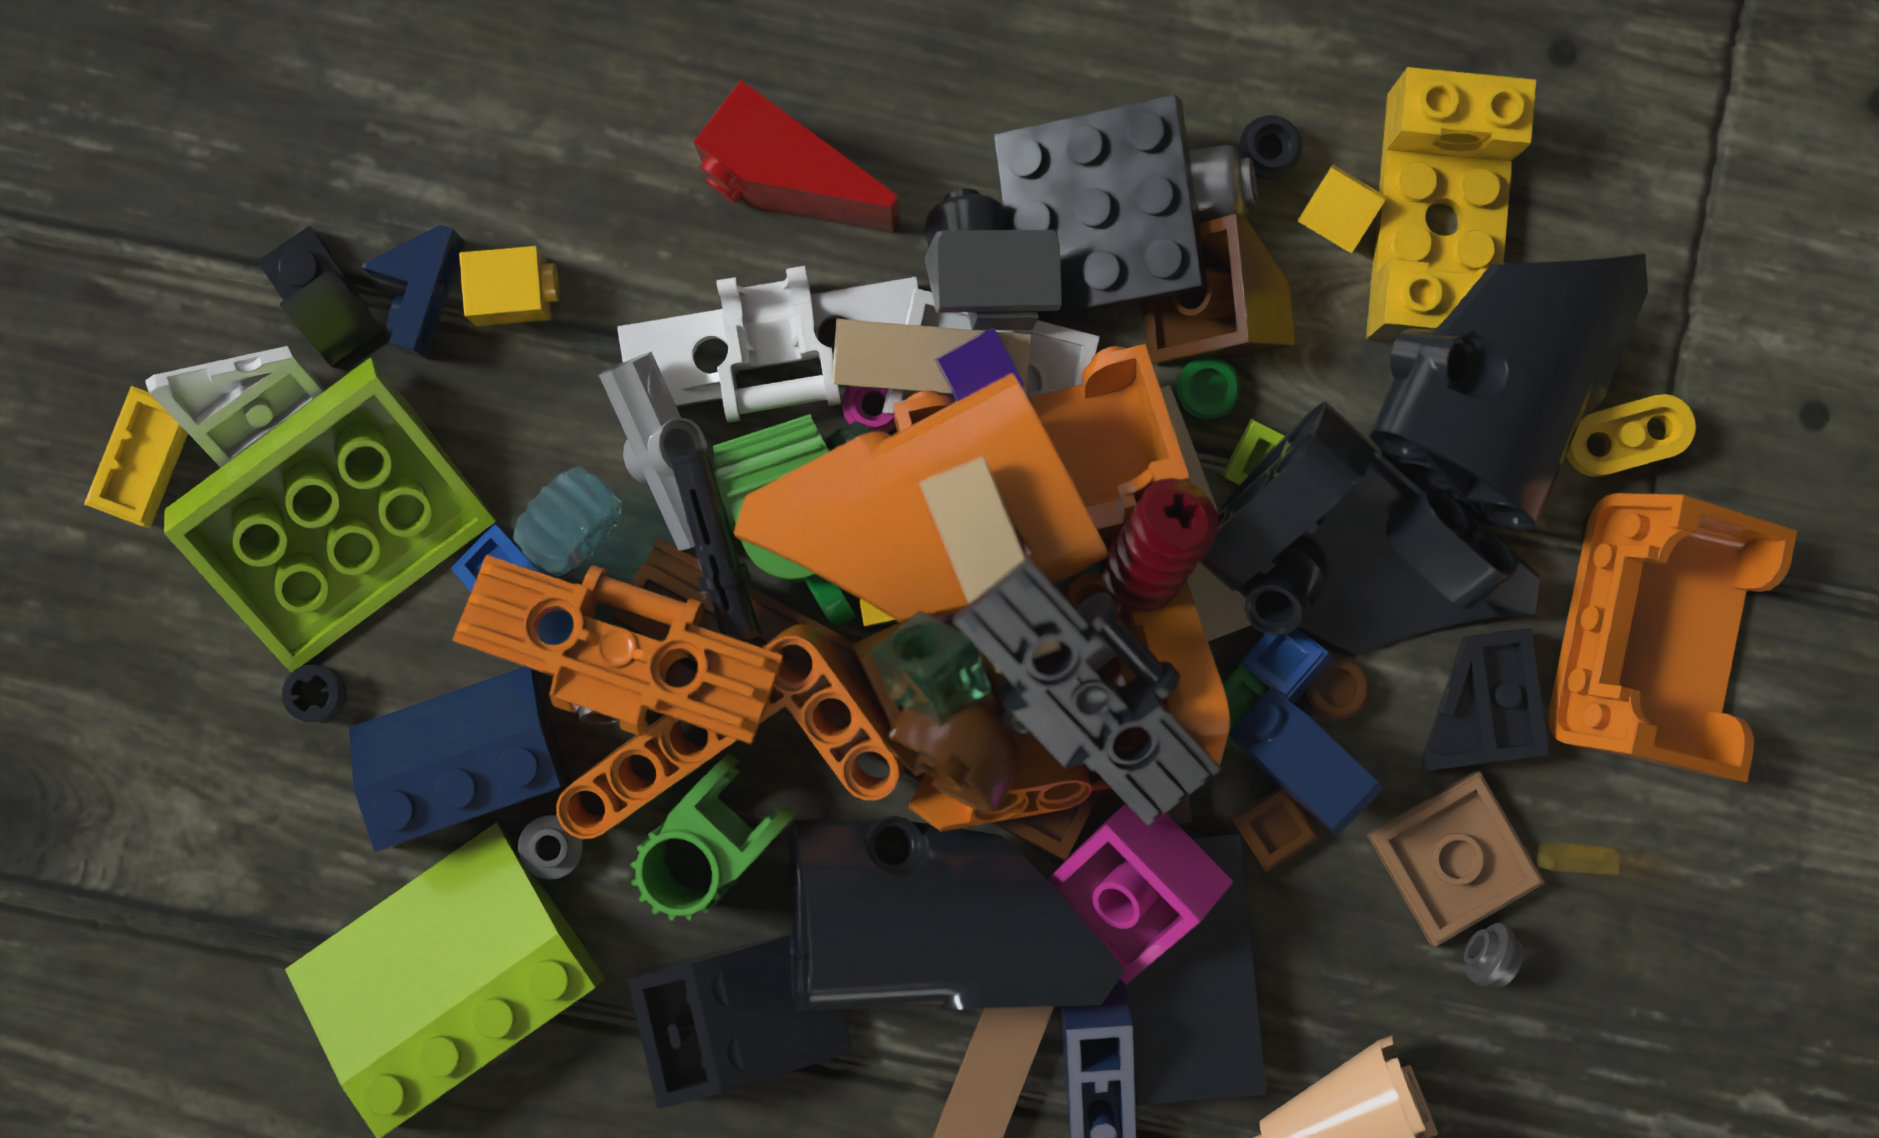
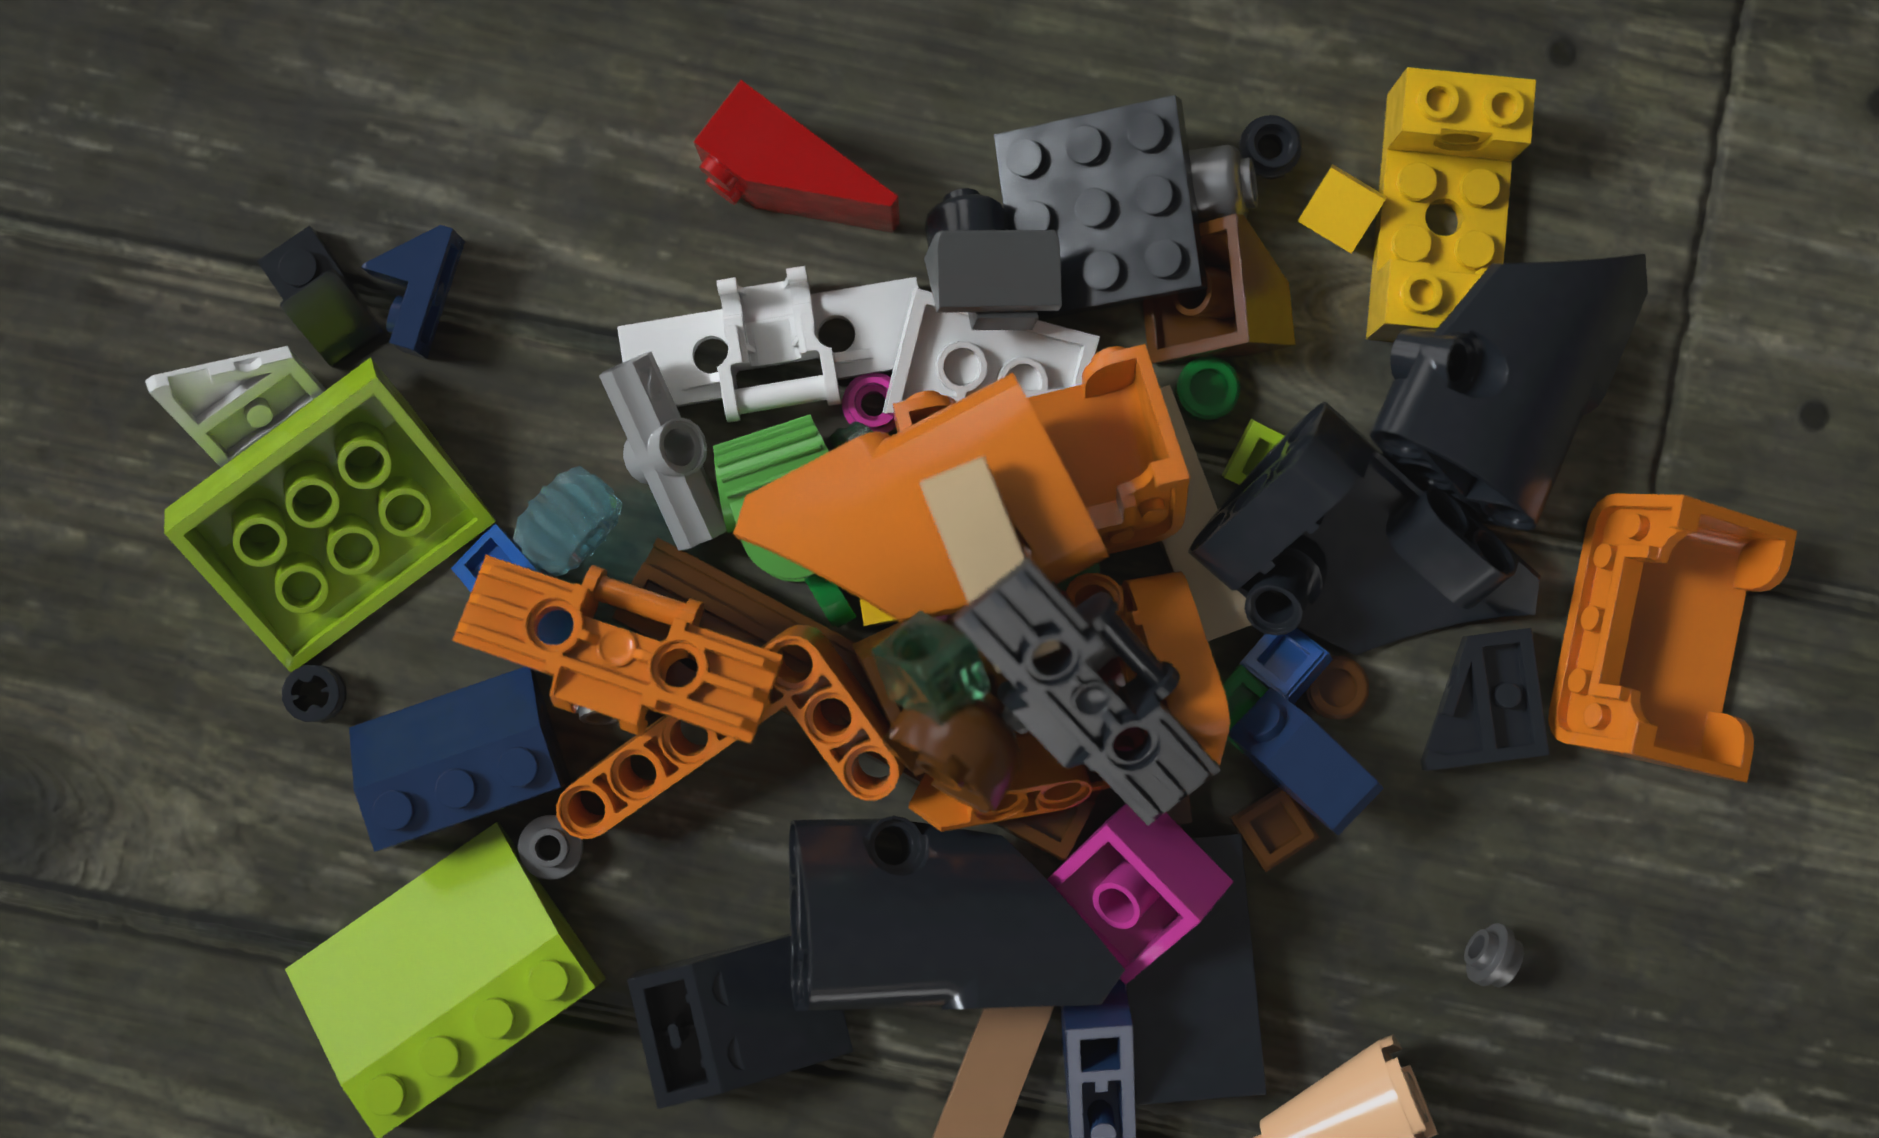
(137, 460): yellow plate -> none
(508, 285): yellow brick -> none
(714, 543): black pin -> none
(717, 831): bright green piece -> none
(905, 354): tan tile -> none
(976, 364): dark purple tile -> none
(1160, 544): dark red piece -> none
(1455, 858): medium nougat tile -> none
(1578, 858): clear yellow tile -> none
(1627, 436): yellow plate -> none

